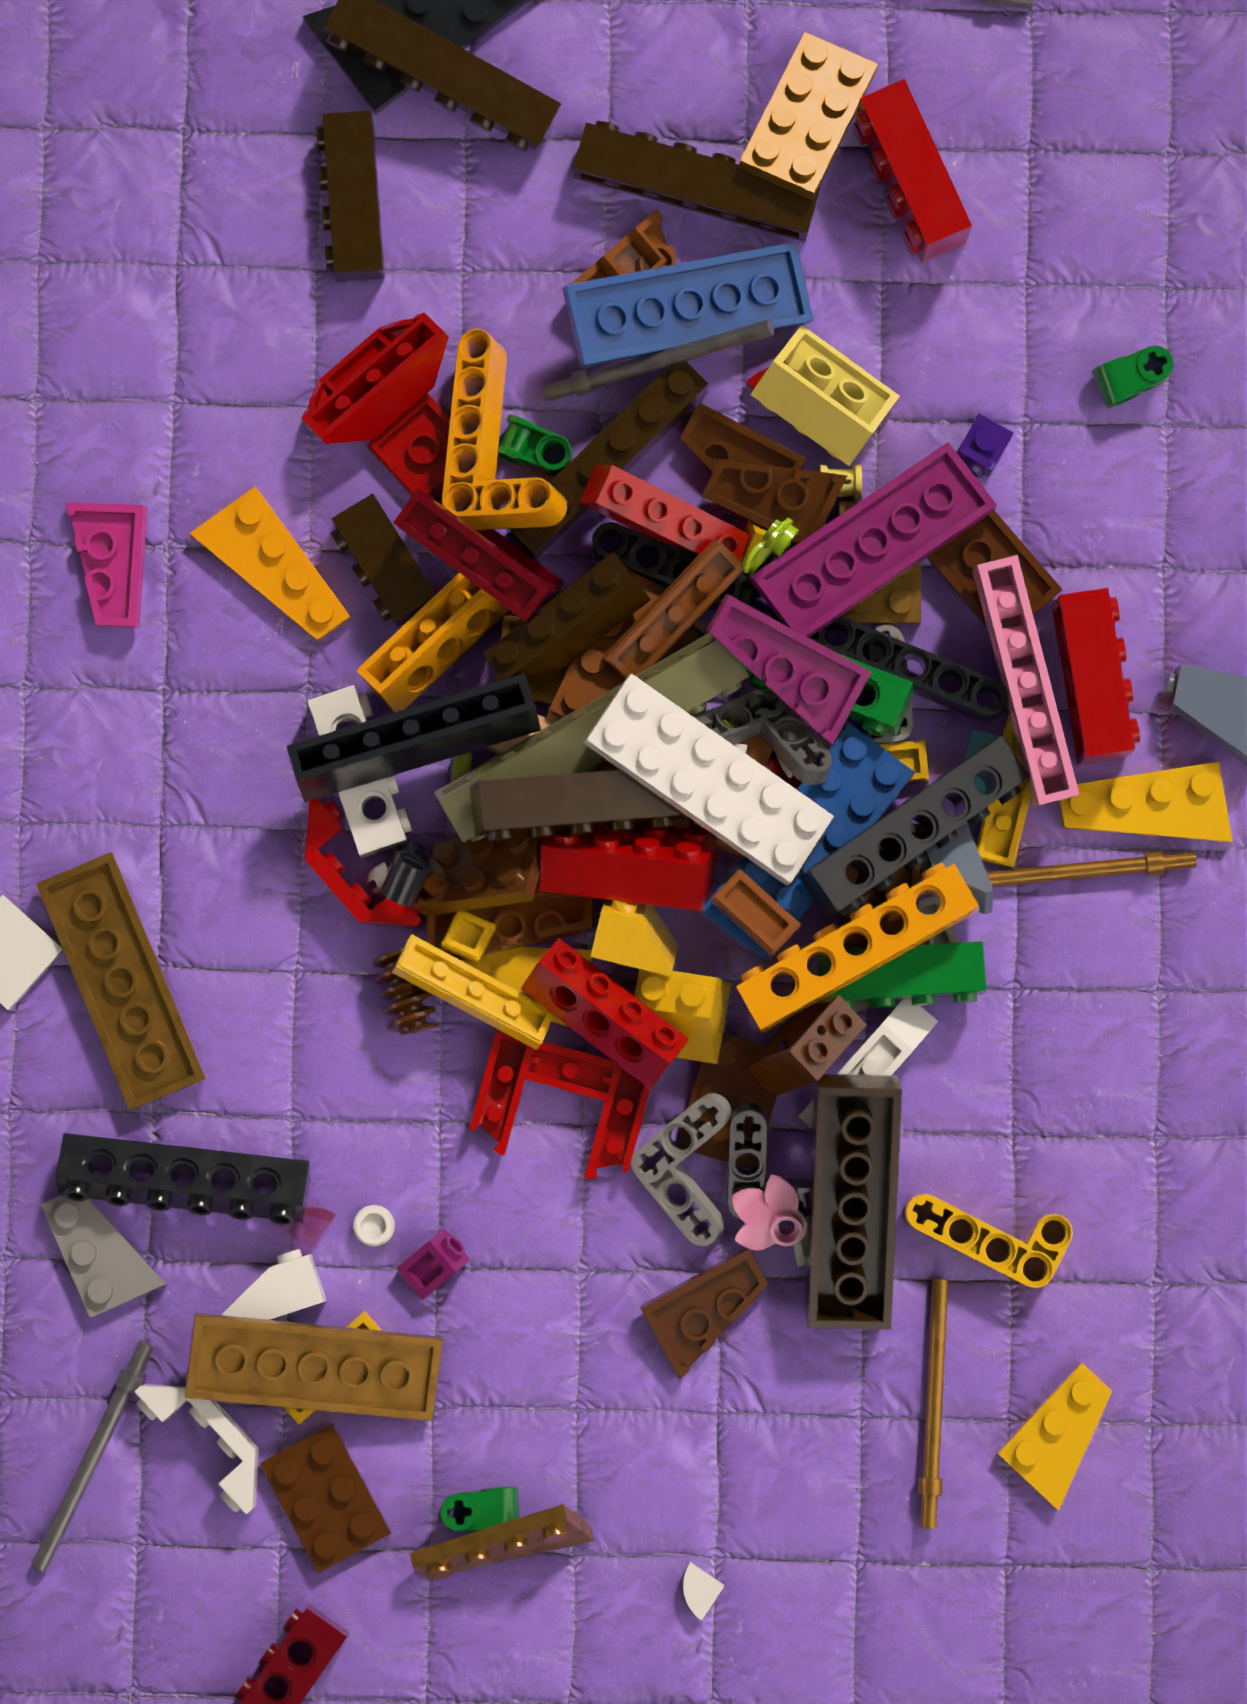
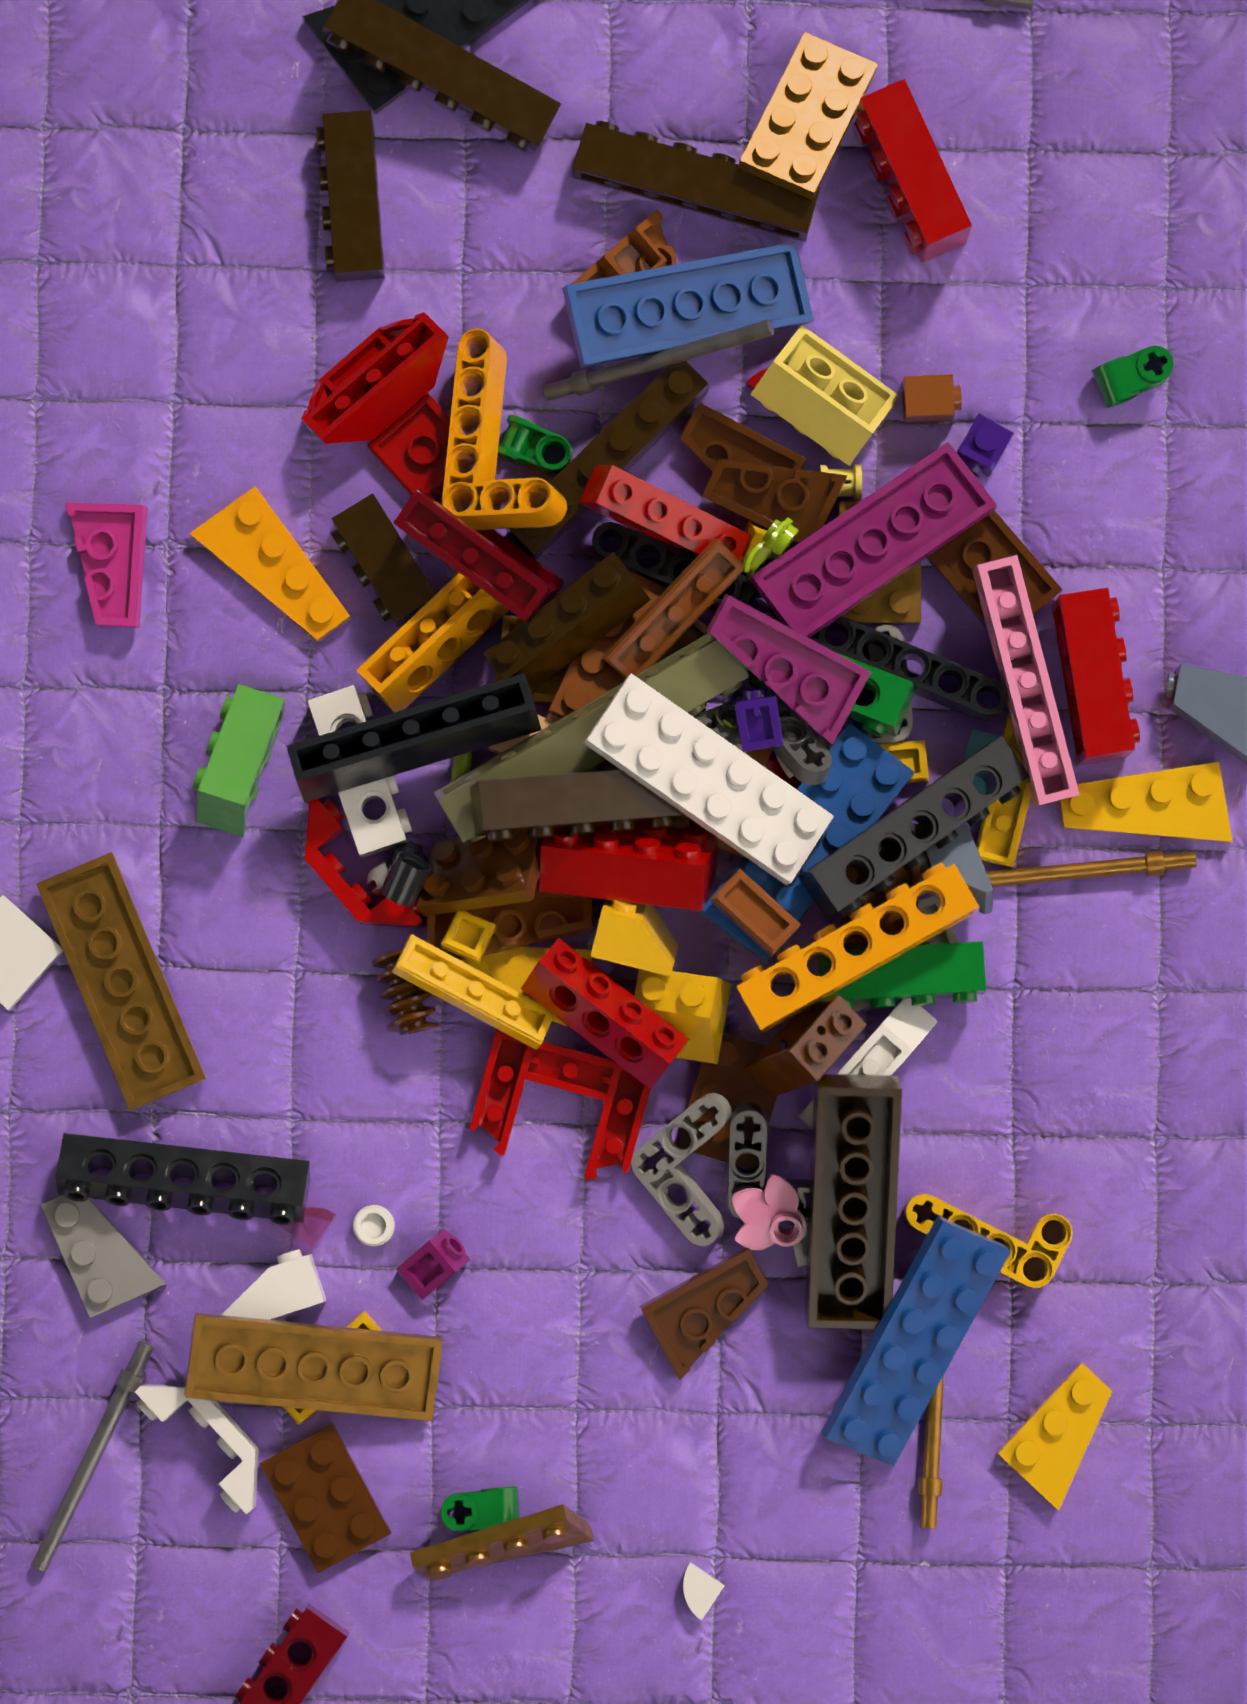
(237, 758): none -> bright green wedge
(759, 720): none -> dark purple bracket
(915, 1341): none -> blue plate
(930, 399): none -> dark orange brick

